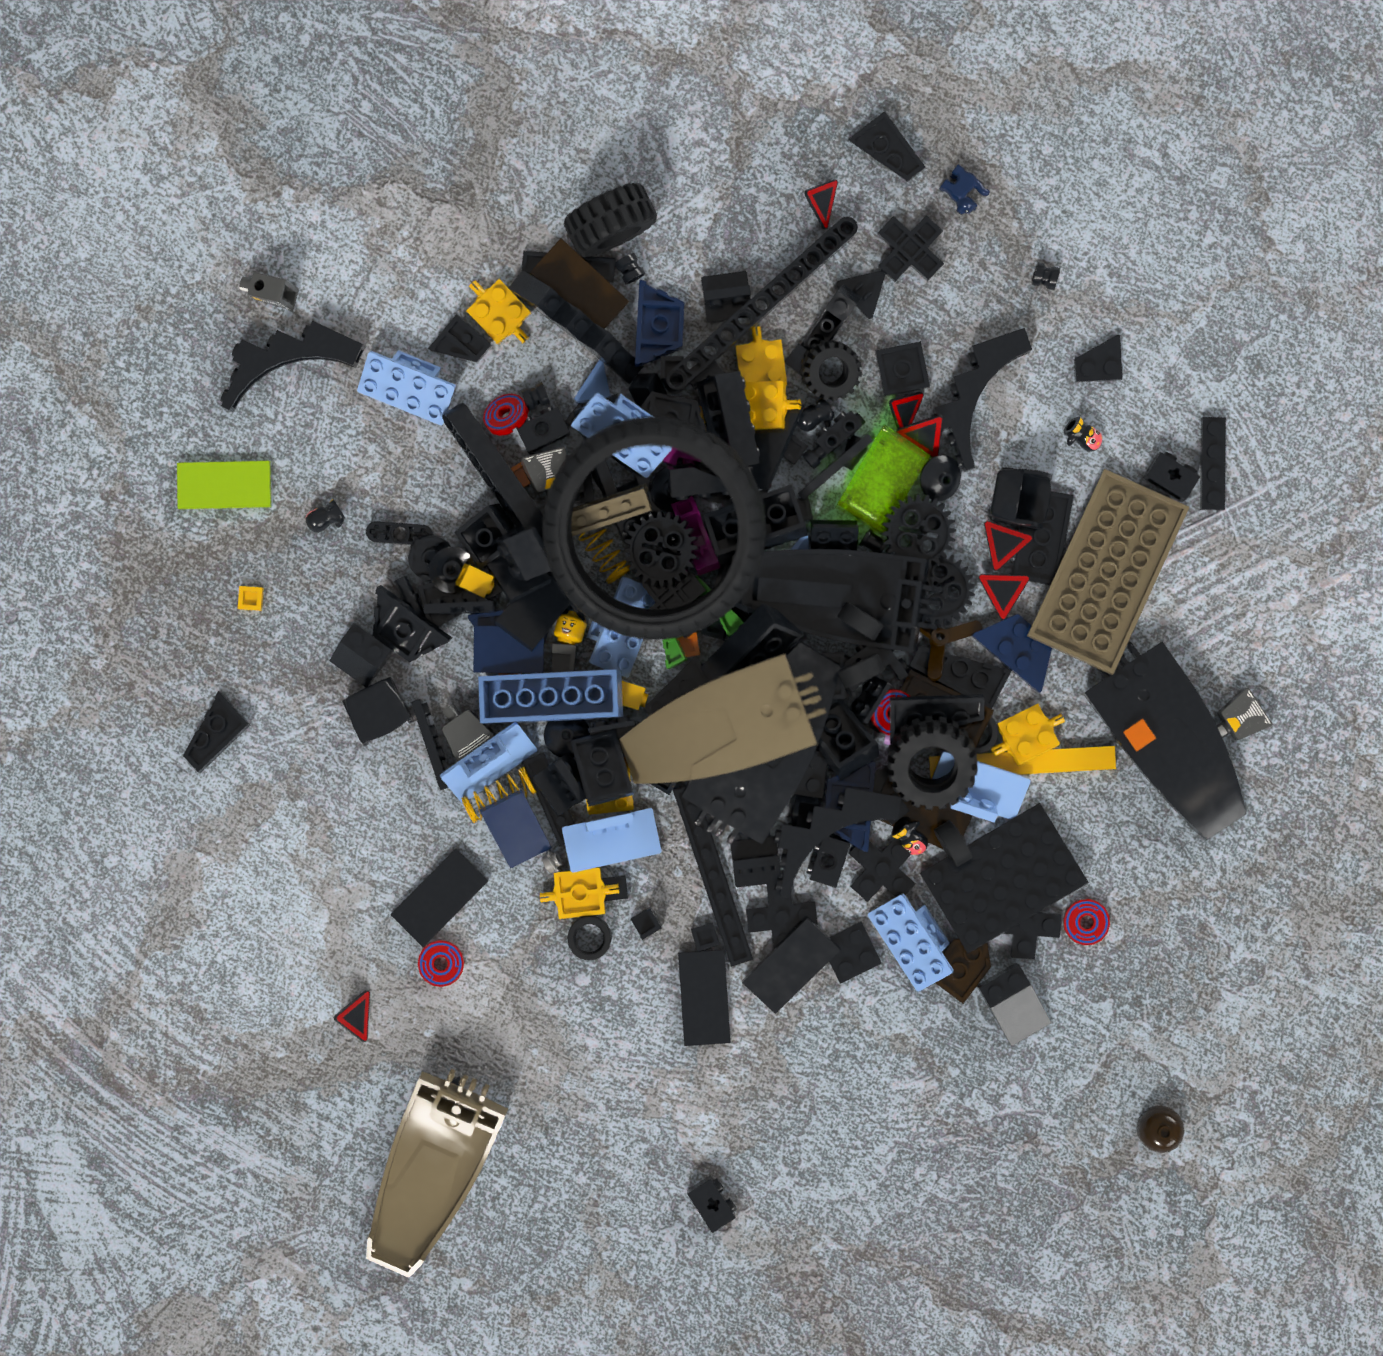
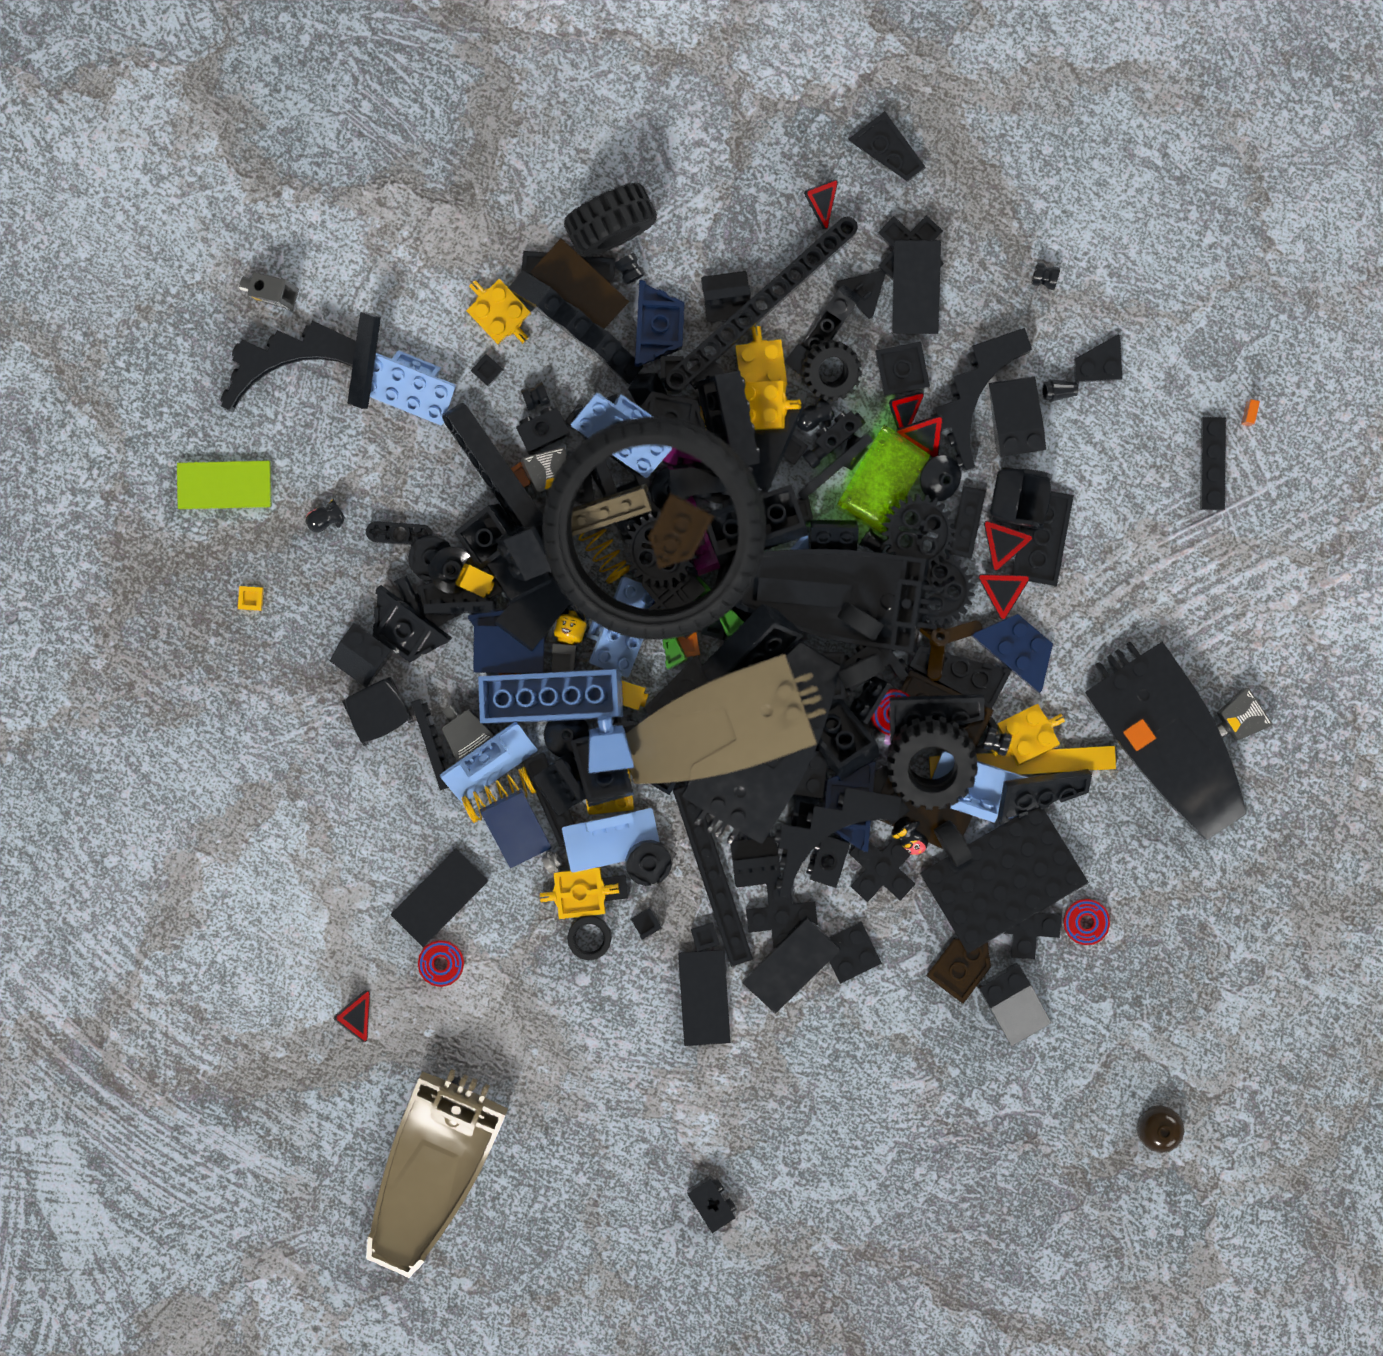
(217, 732): black wing -> none
(364, 360): none -> black tile
(461, 341): black wing -> none
(487, 370): none -> black tile
(501, 405): red tile -> none
(594, 384): medium blue slope -> none
(608, 747): none -> medium blue torso
(648, 862): none -> black tile
(678, 531): none -> dark brown tile
(913, 940): light blue bracket -> none
(916, 286): none -> black tile
(964, 185): dark blue animal -> none
(967, 521): none -> black tile
(991, 741): none -> black wheel
(1017, 416): none -> black slope
(1041, 791): none -> black wing
(1056, 390): none -> black cone
(1085, 435): black animal -> none
(1108, 571): dark tan plate -> none
(1179, 487): black brick -> none
(1250, 412): none -> orange tile

